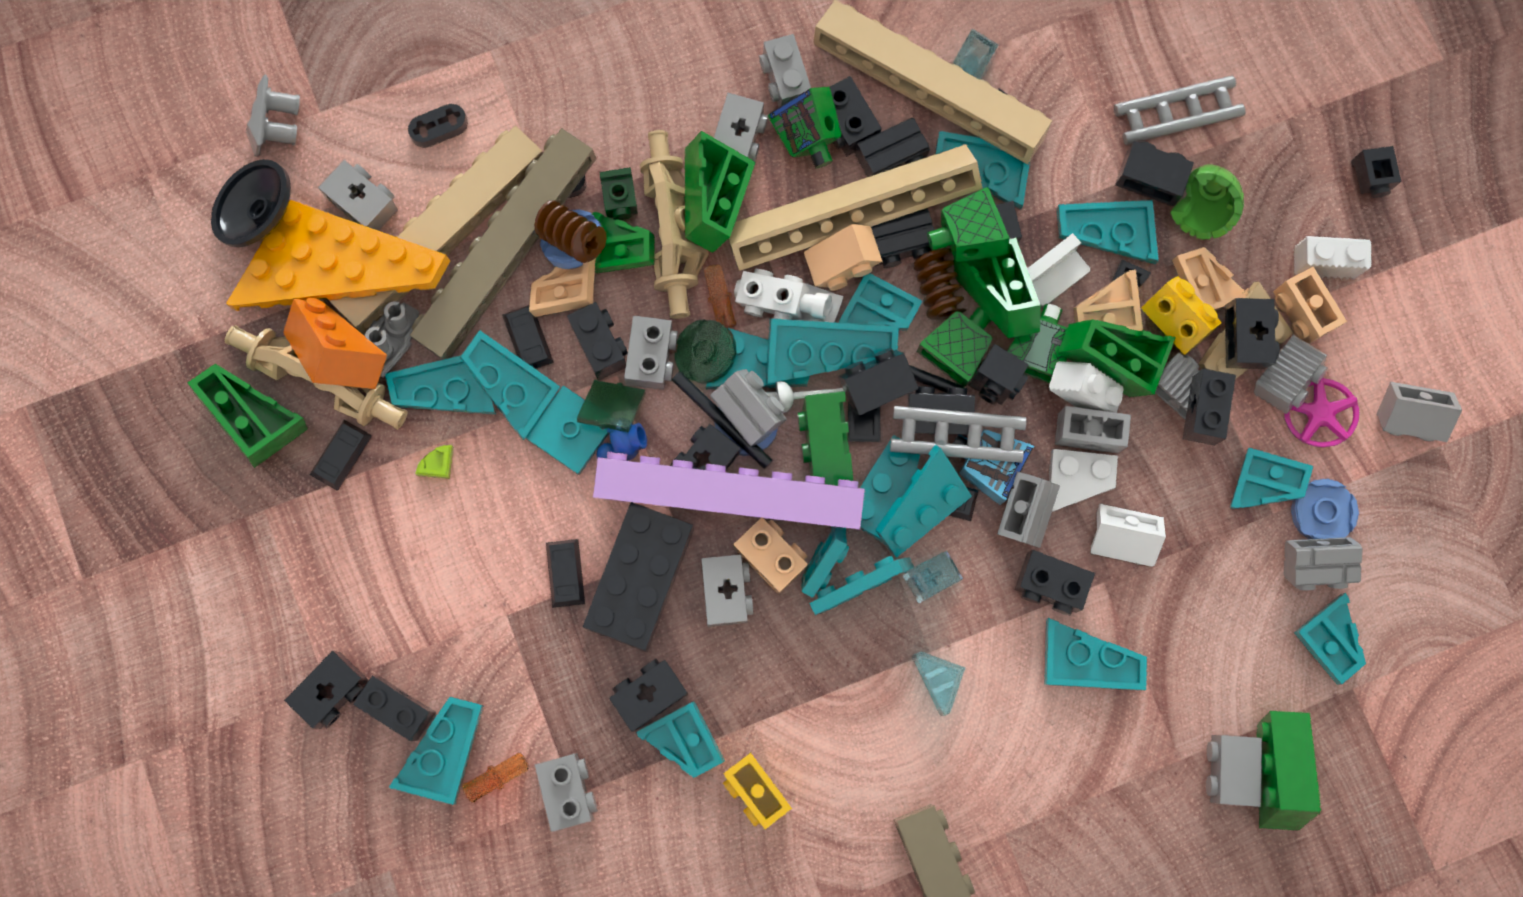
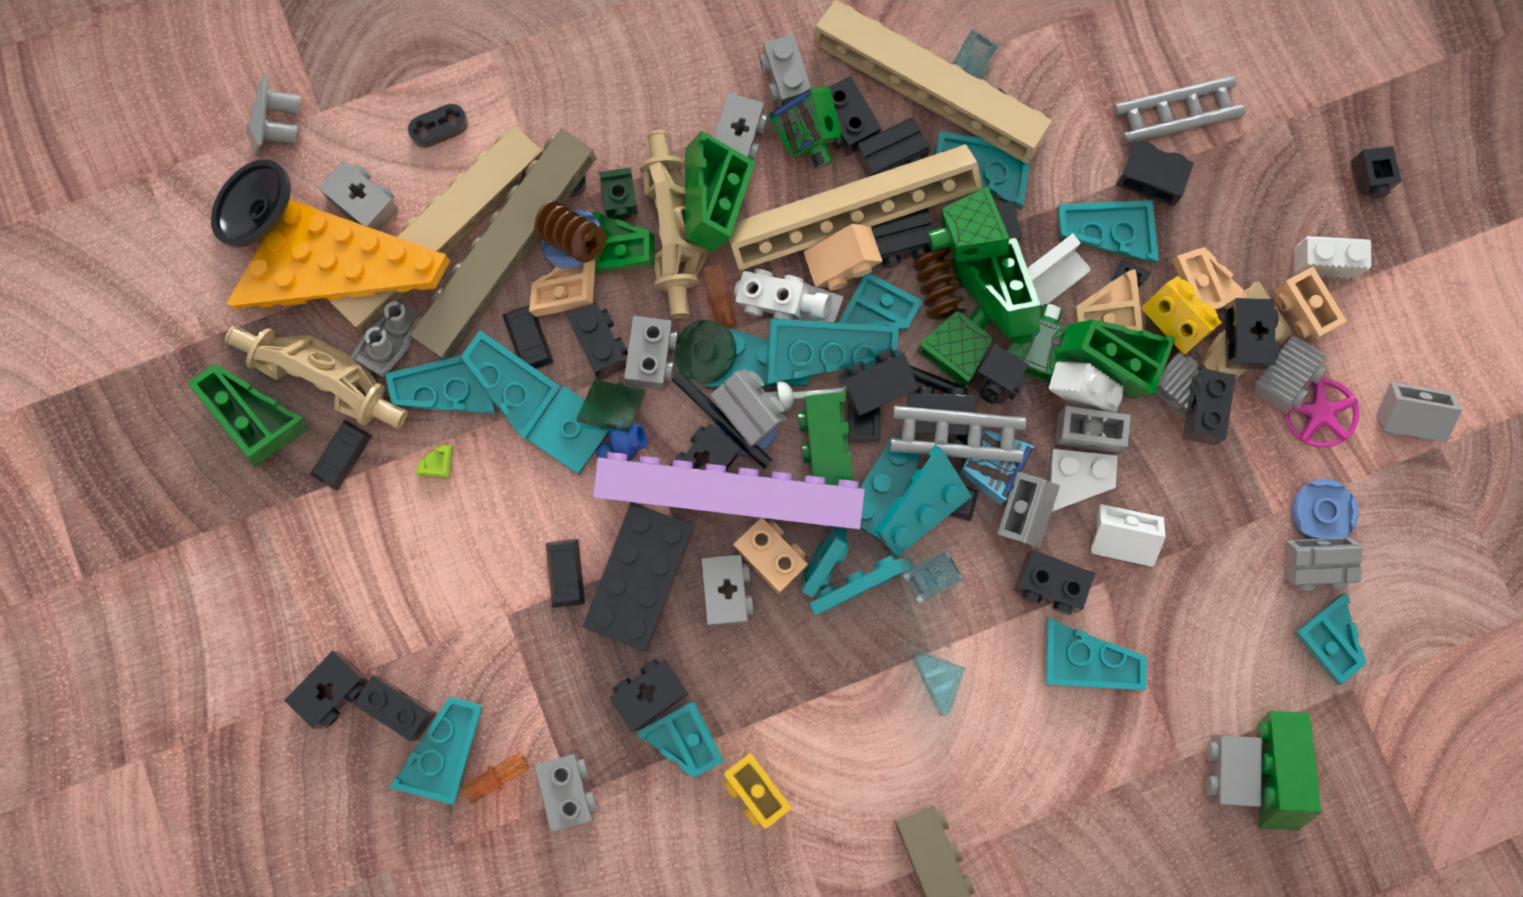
(331, 346): orange wedge -> none
(1211, 203): bright green hair -> none
(1269, 480): teal wing -> none

